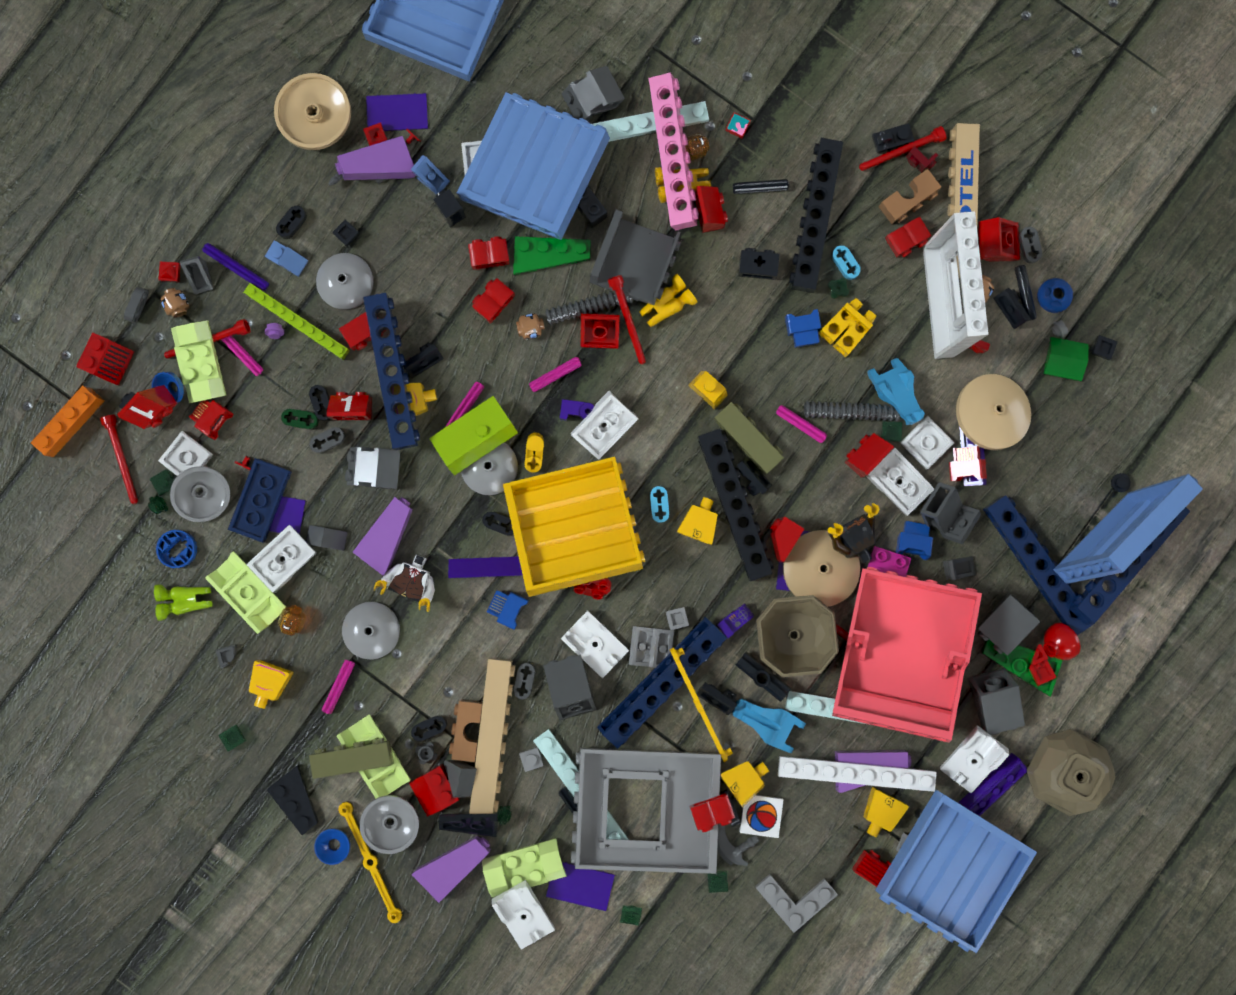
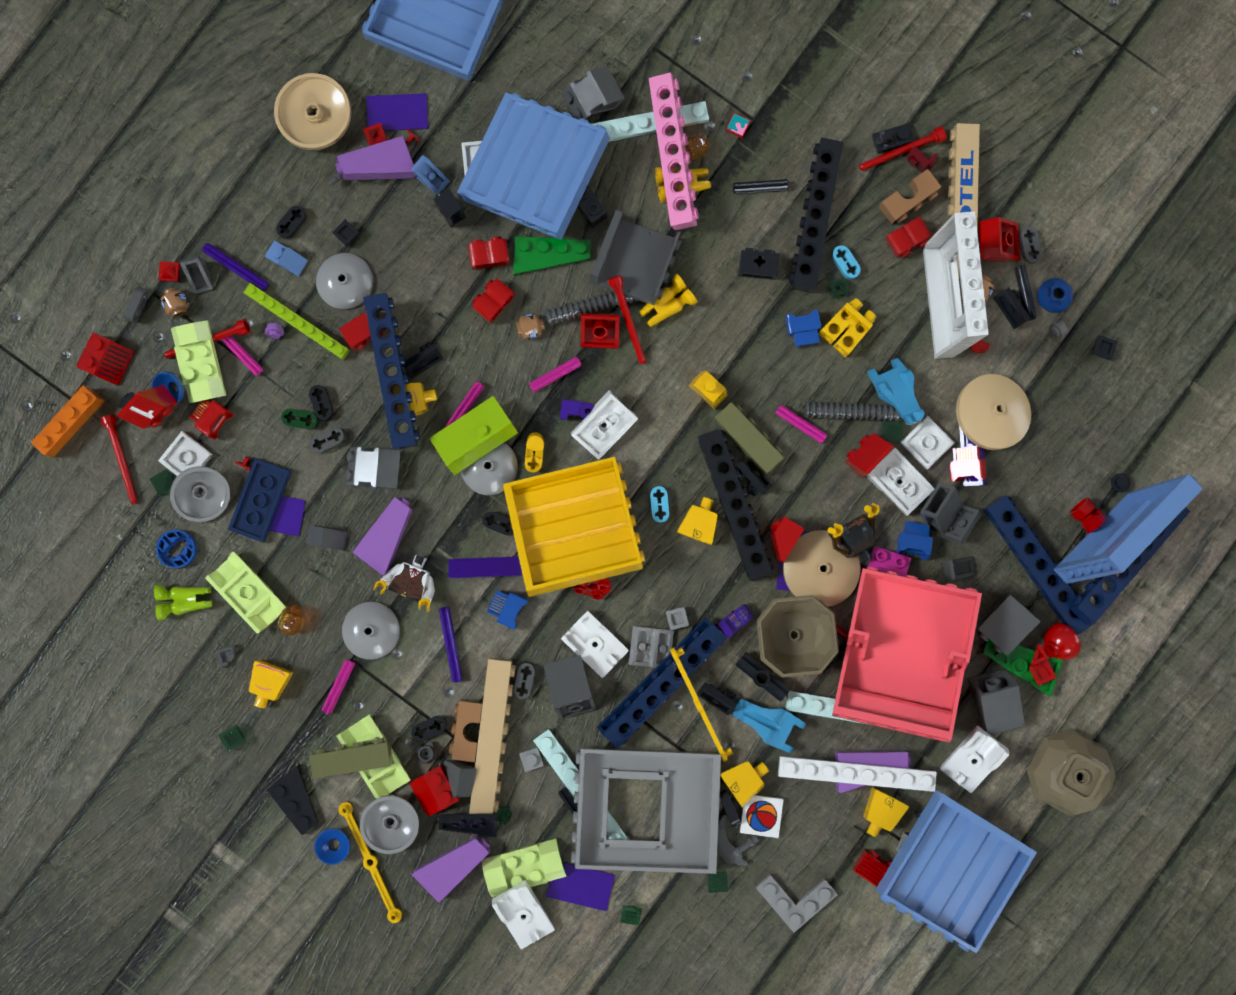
(157, 504): clear green plate -> none
(268, 564): white piece -> none
(350, 406): red slope -> none
(450, 643): none -> dark purple axle
(710, 209): red slope -> none
(712, 812): red brick -> none
(994, 785): dark purple slope -> none
(1066, 359): green slope -> none
(1088, 515): none -> red wheel

